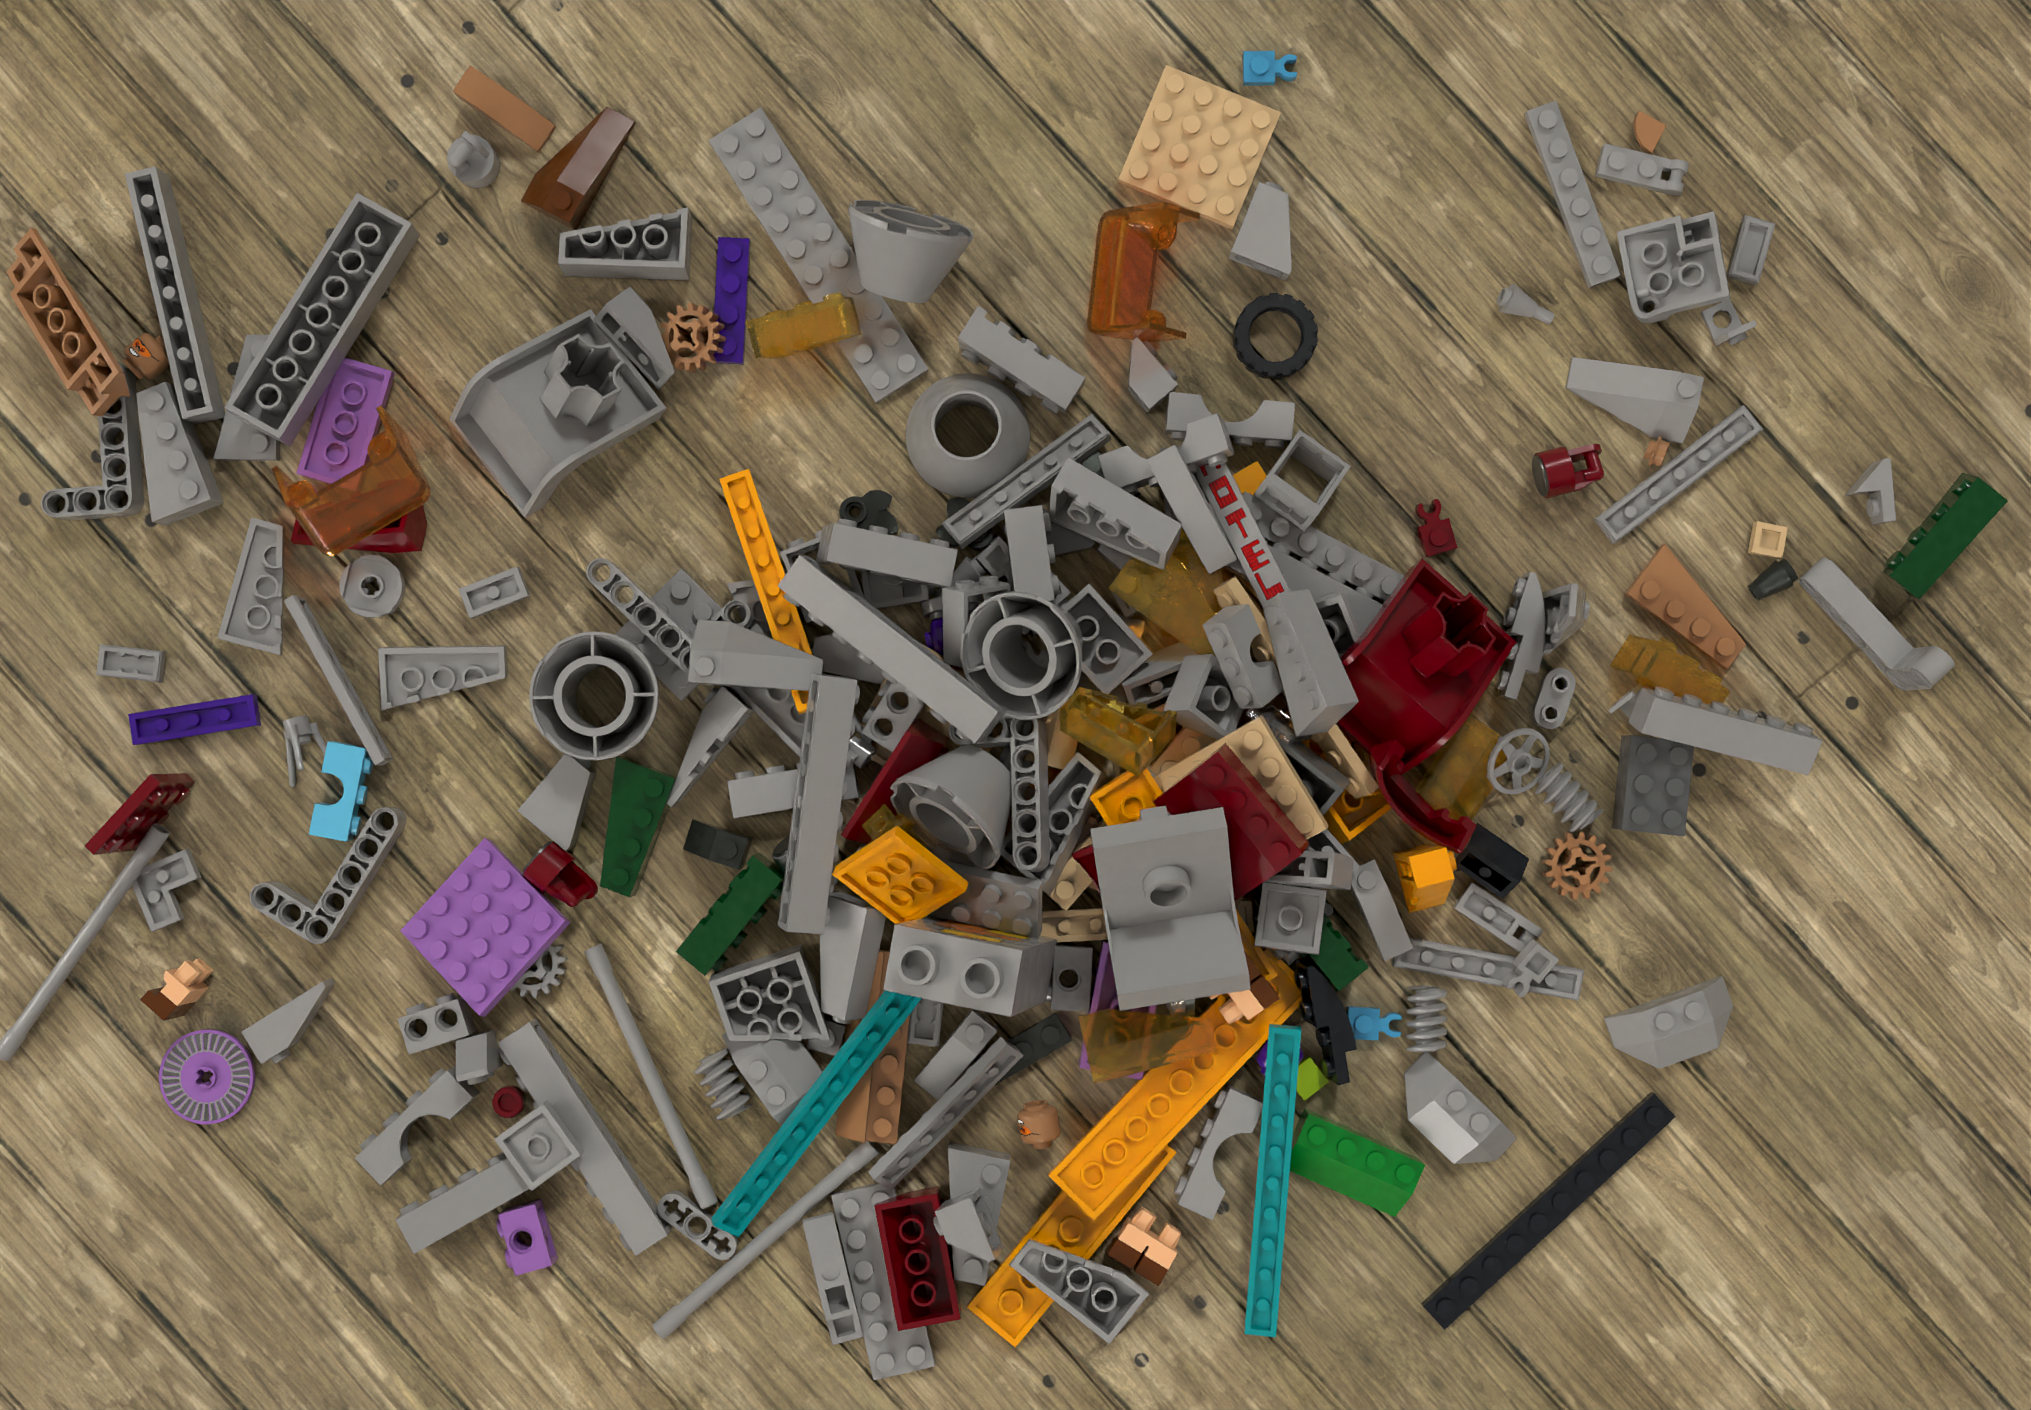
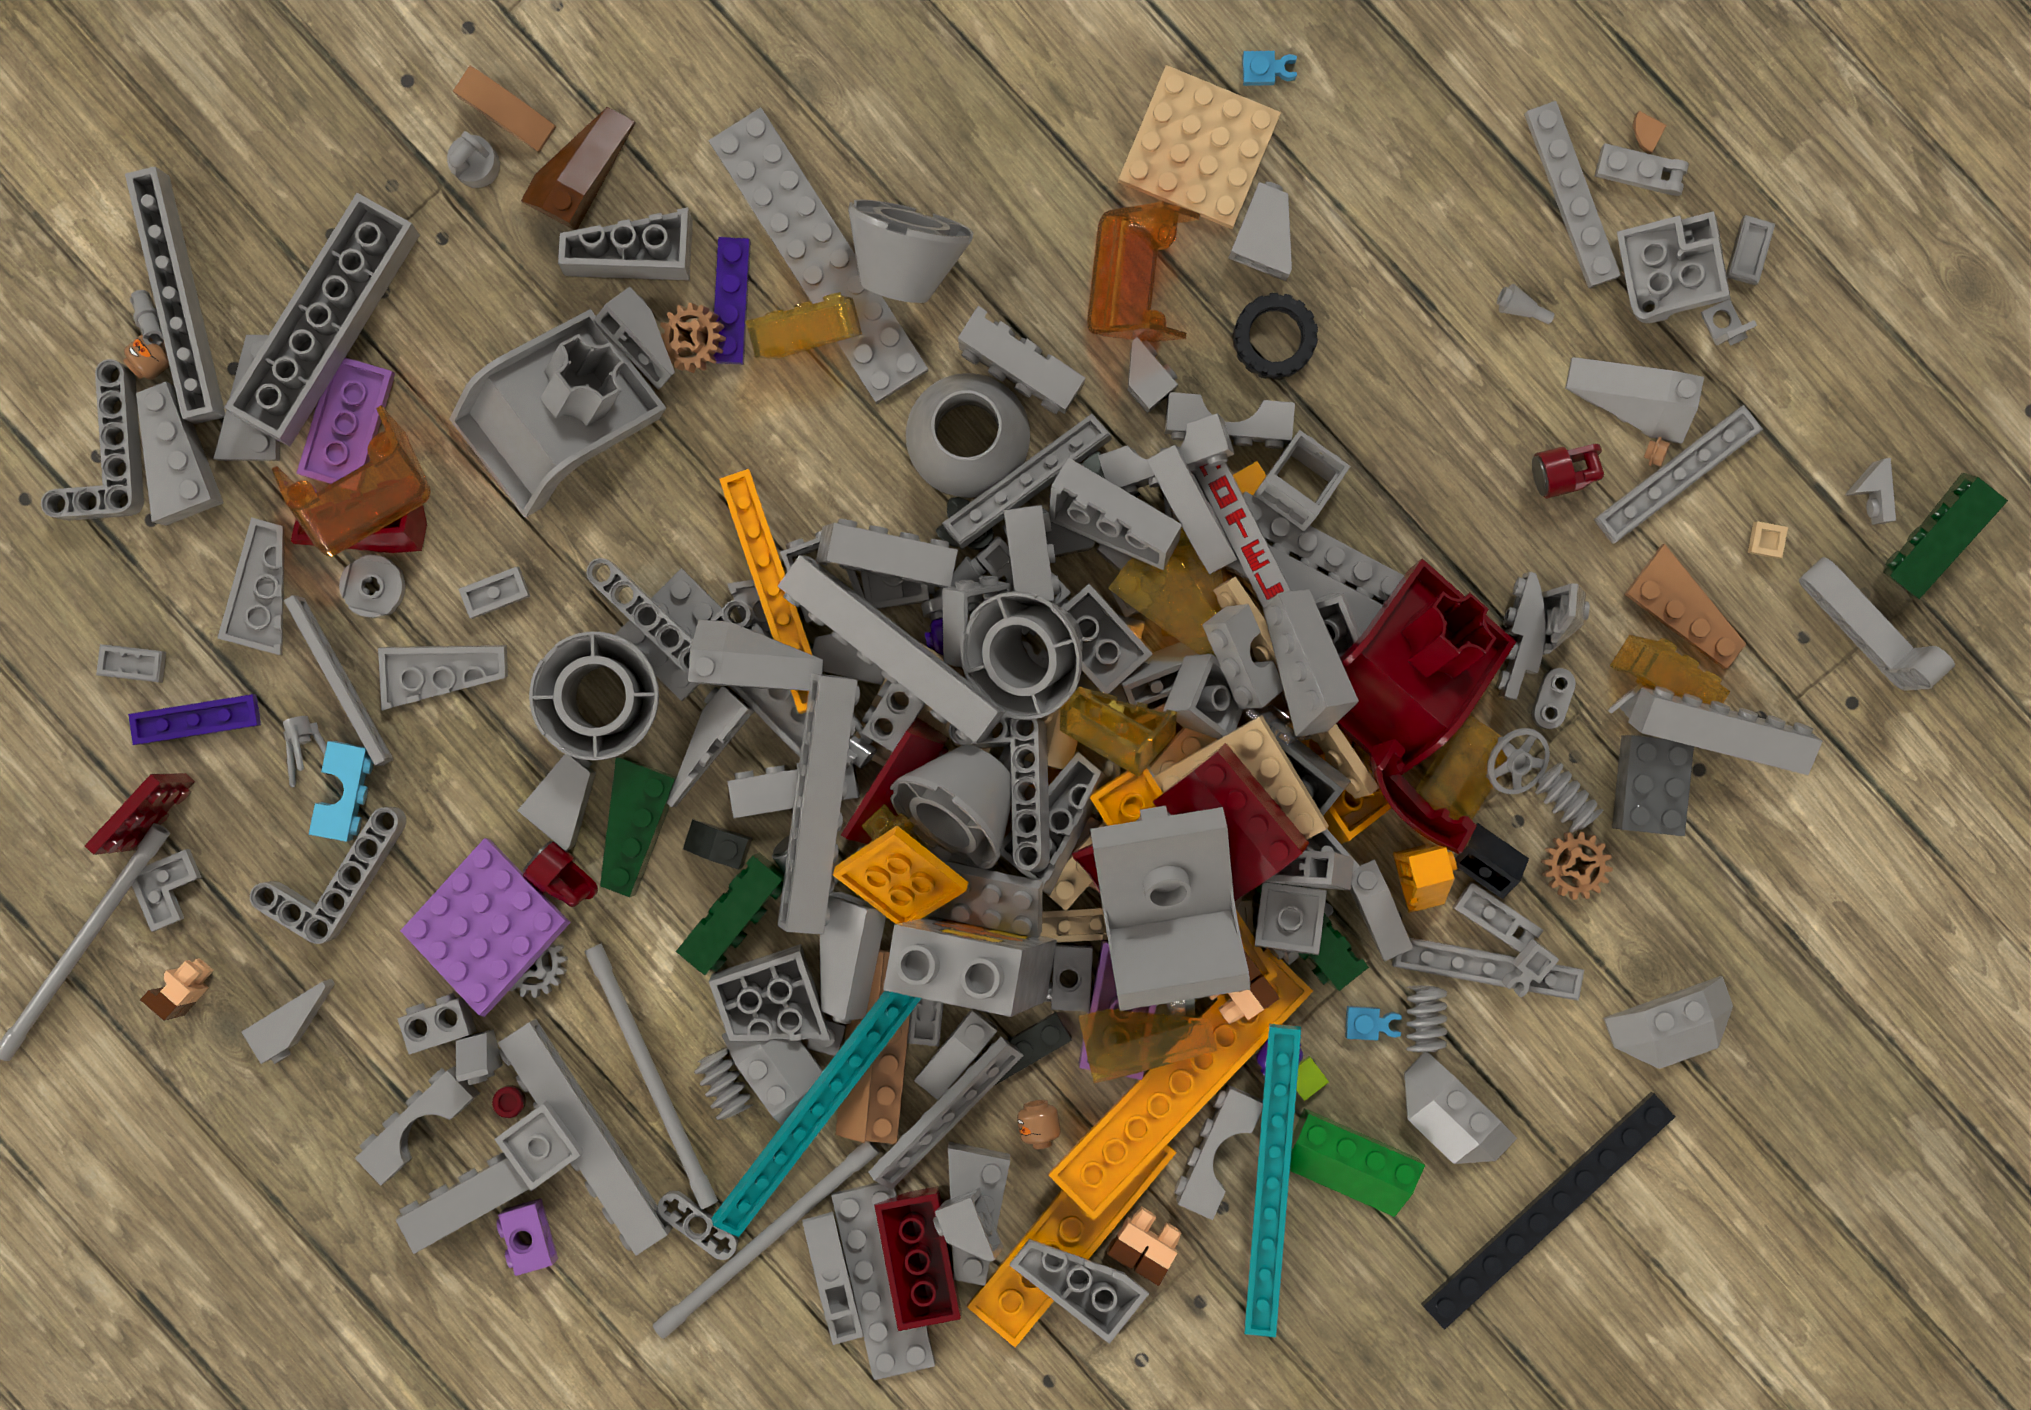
(64, 326): medium nougat slope -> none
(146, 317): none -> light grey pin
(231, 1079): piece -> none
(873, 511): pearl dark grey plate -> none
(1326, 1012): black slope -> none
(1436, 534): dark red plate -> none
(1773, 580): pearl dark grey cone -> none

